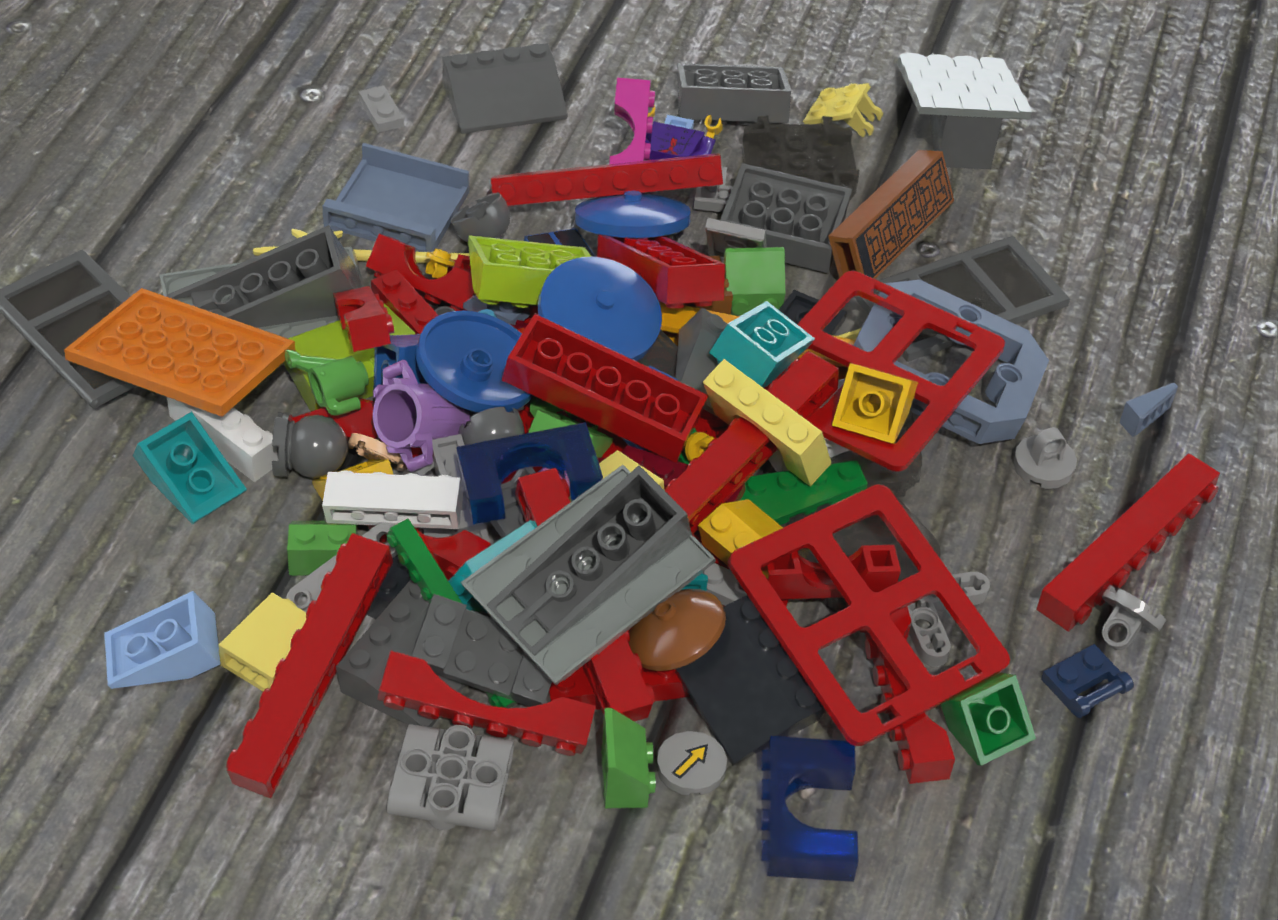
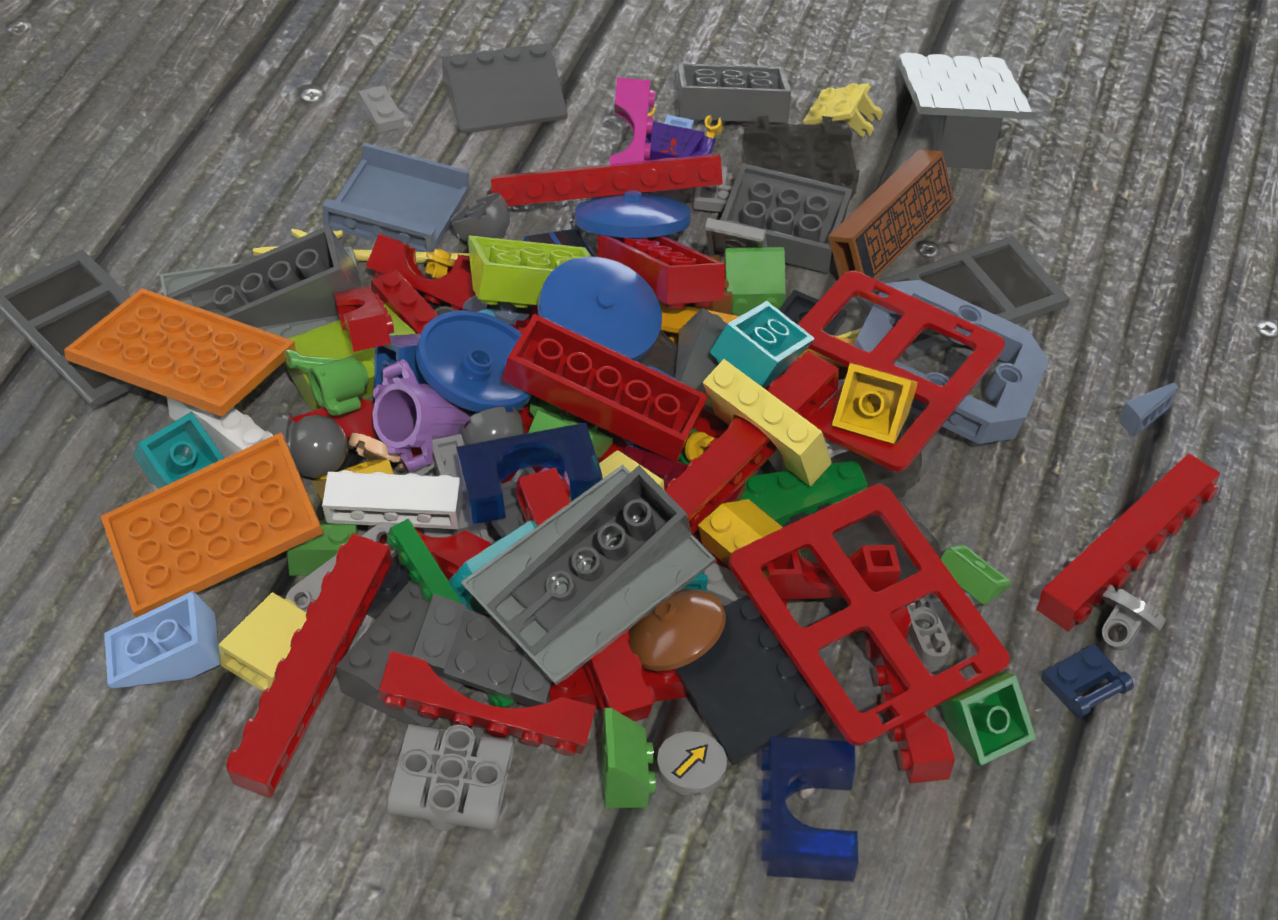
(211, 525): none -> orange plate
(974, 574): none -> bright green slope
(1045, 459): light grey tile -> none

